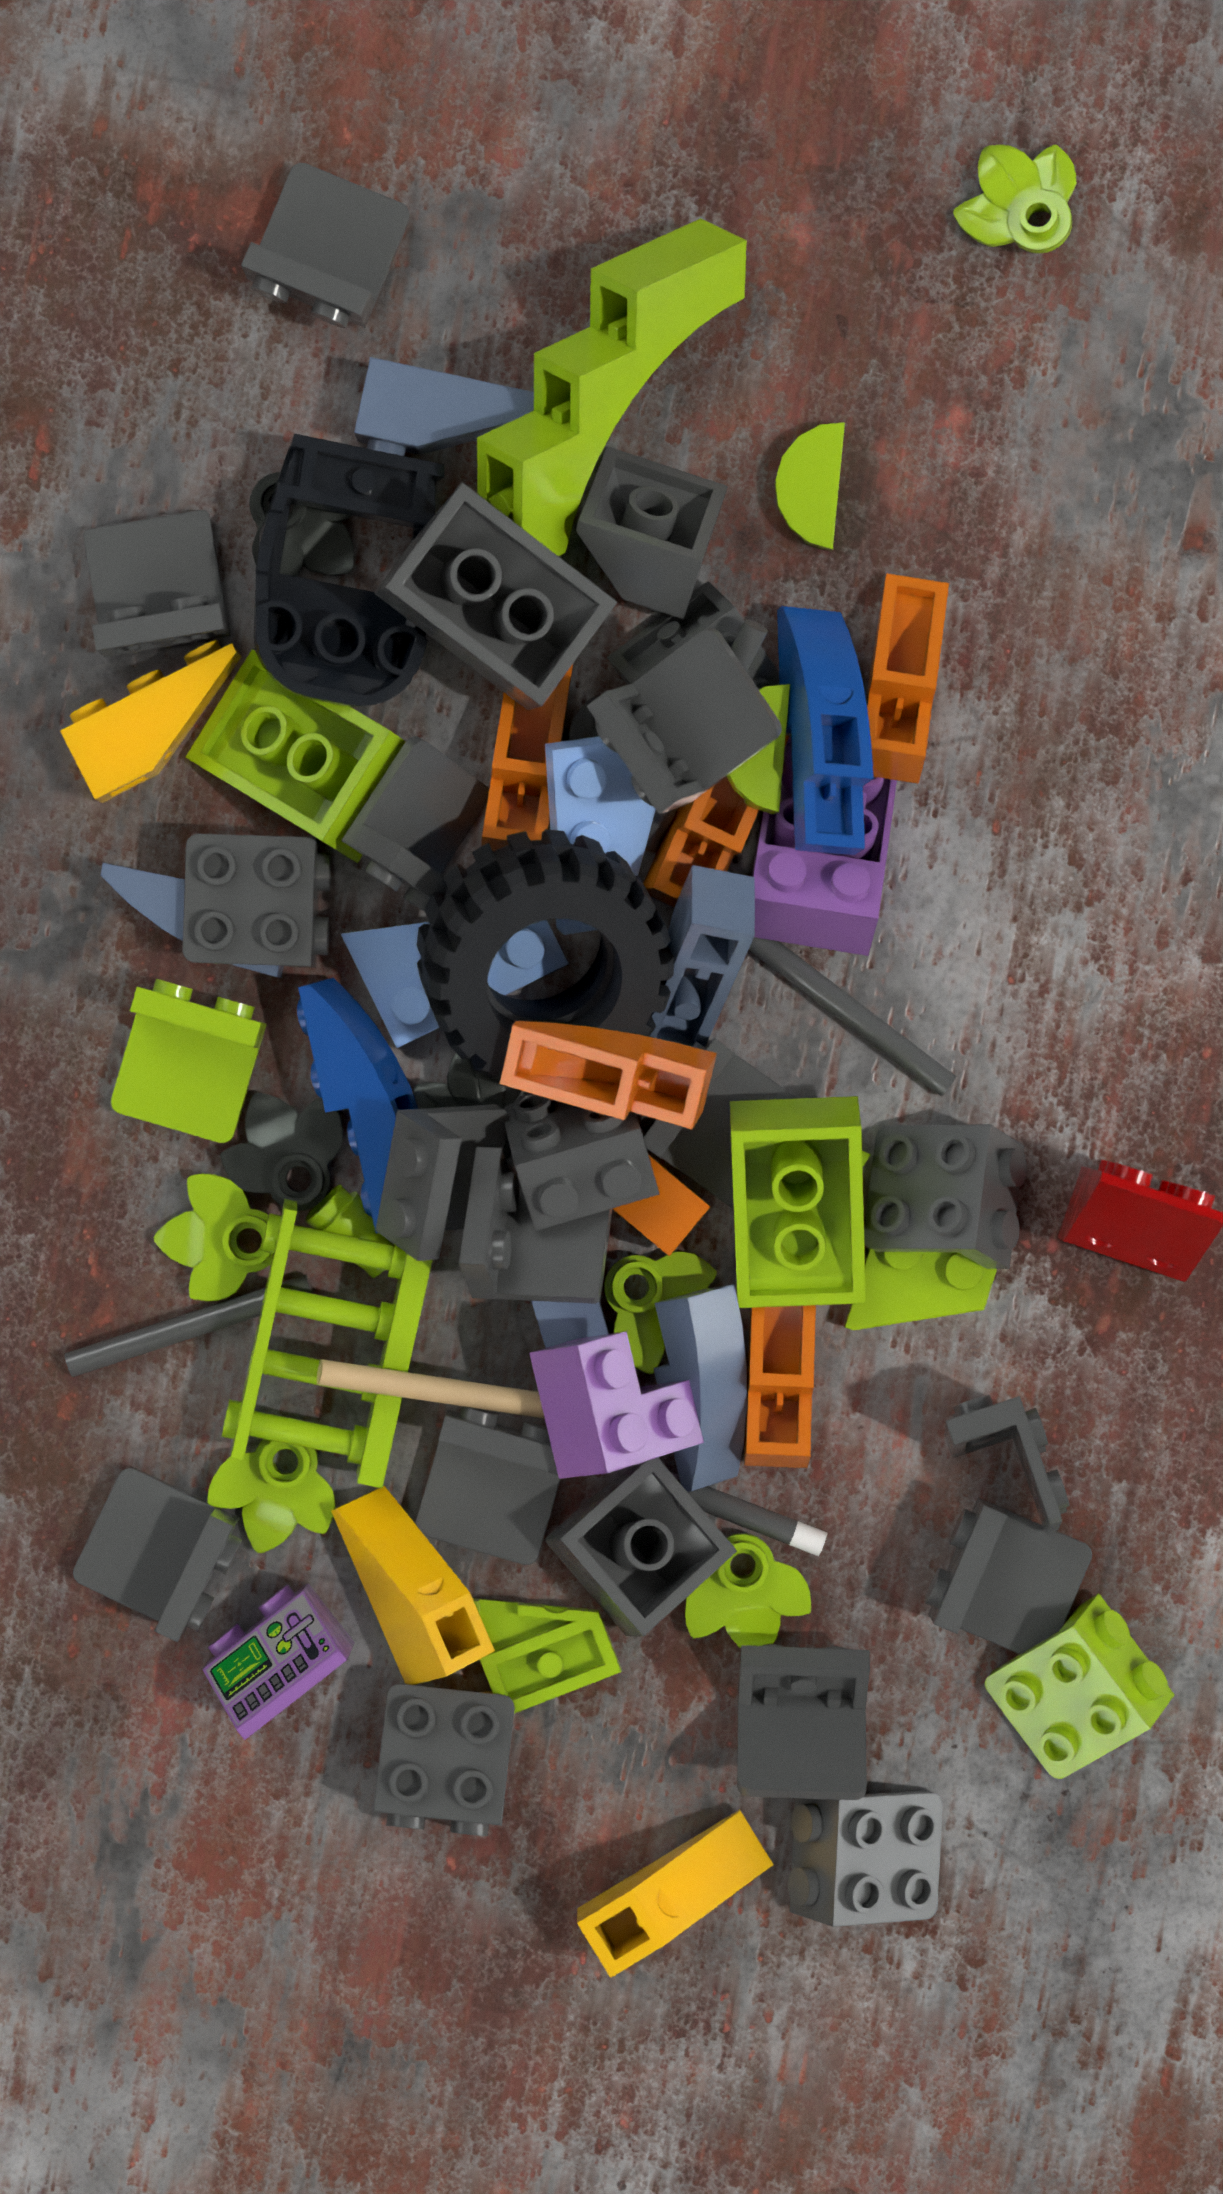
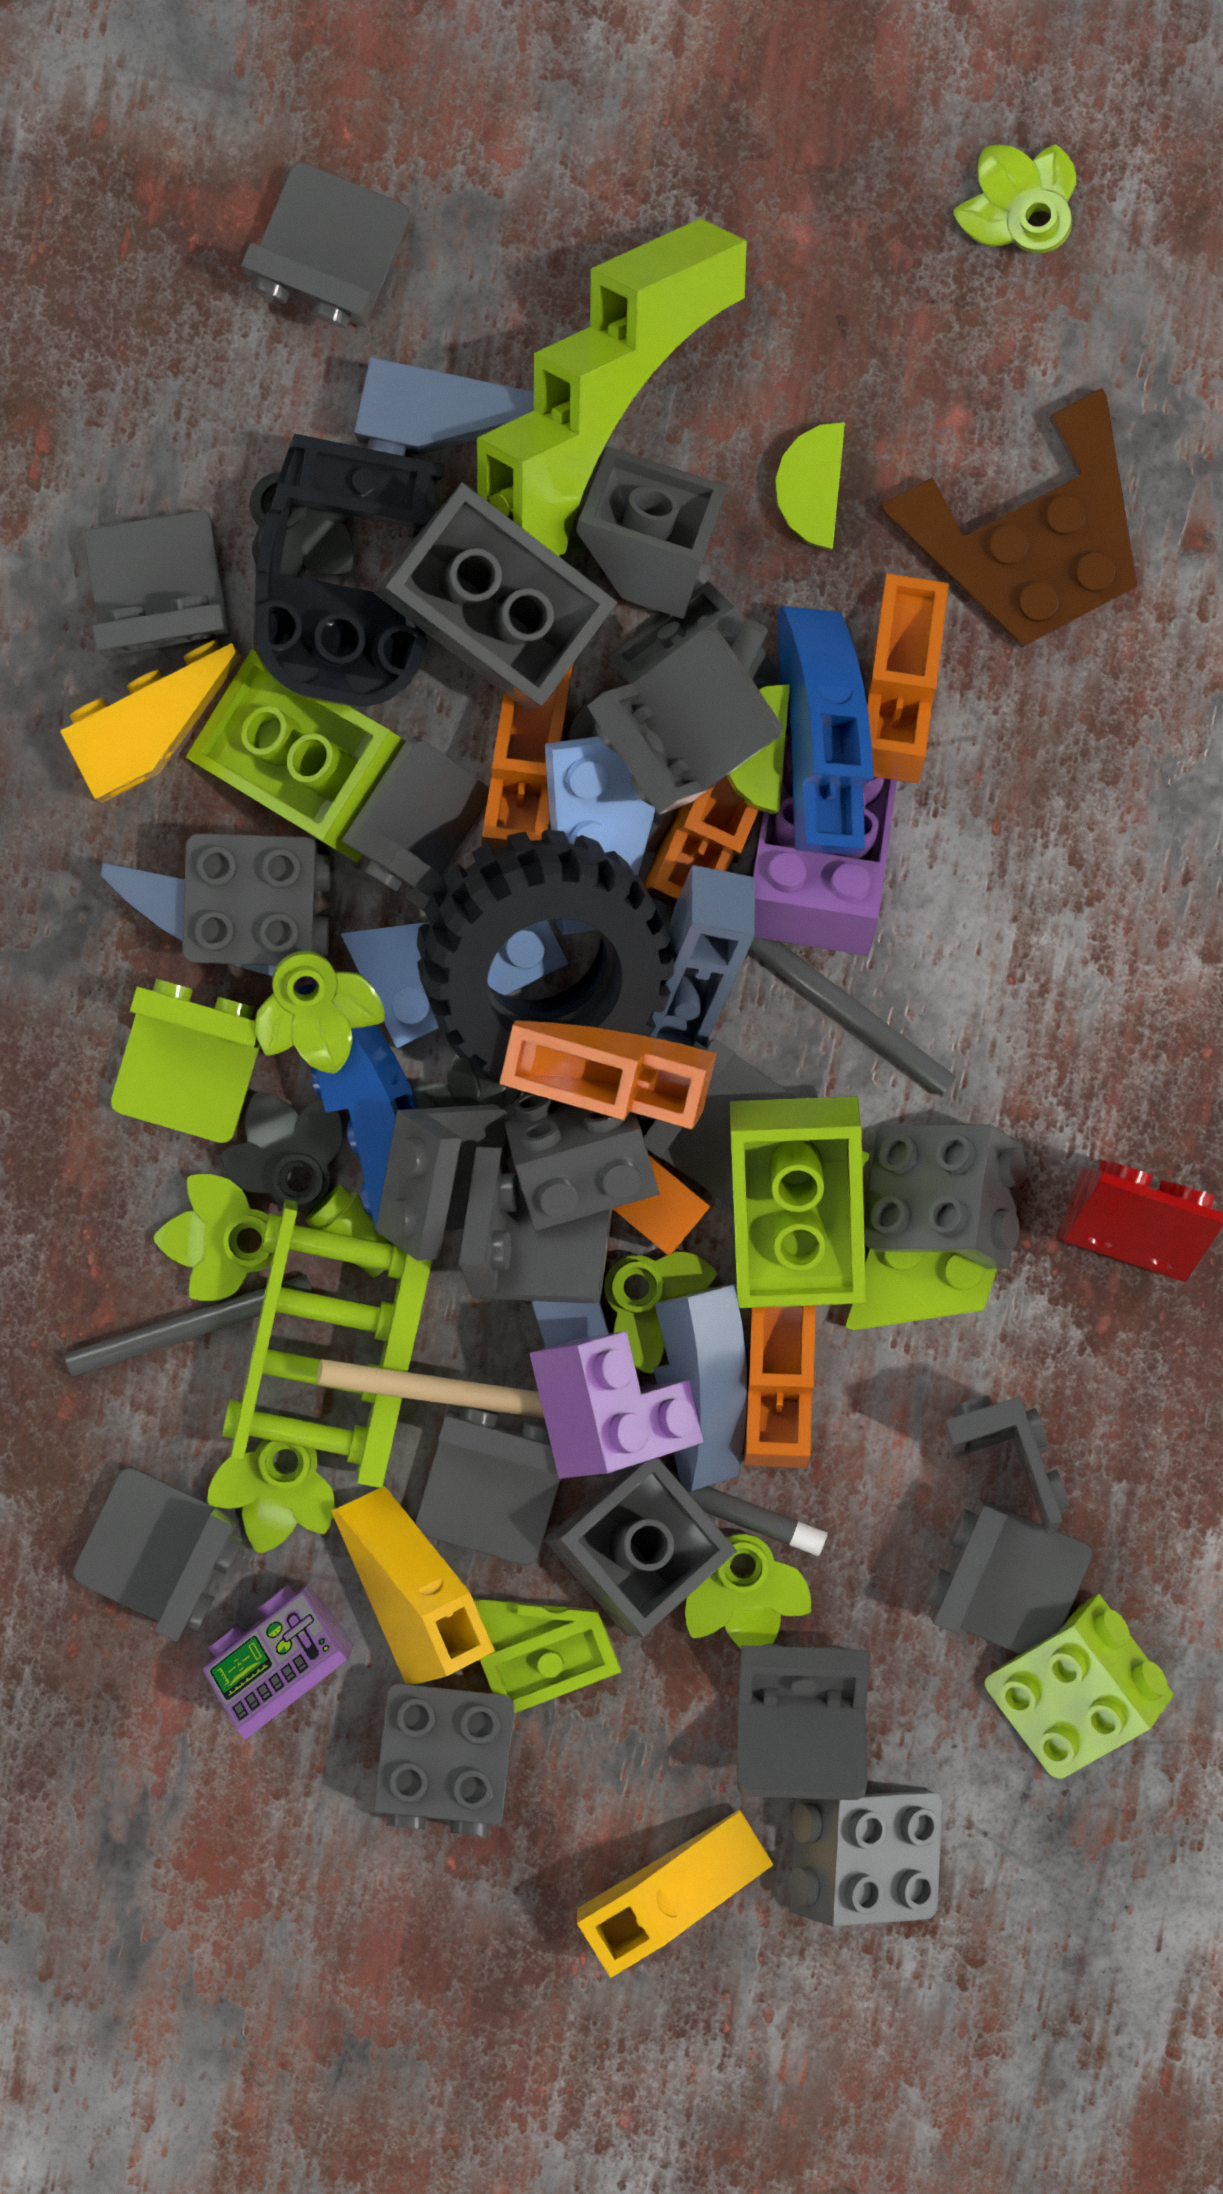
(316, 1021): none -> lime plate
(1047, 556): none -> reddish brown wing

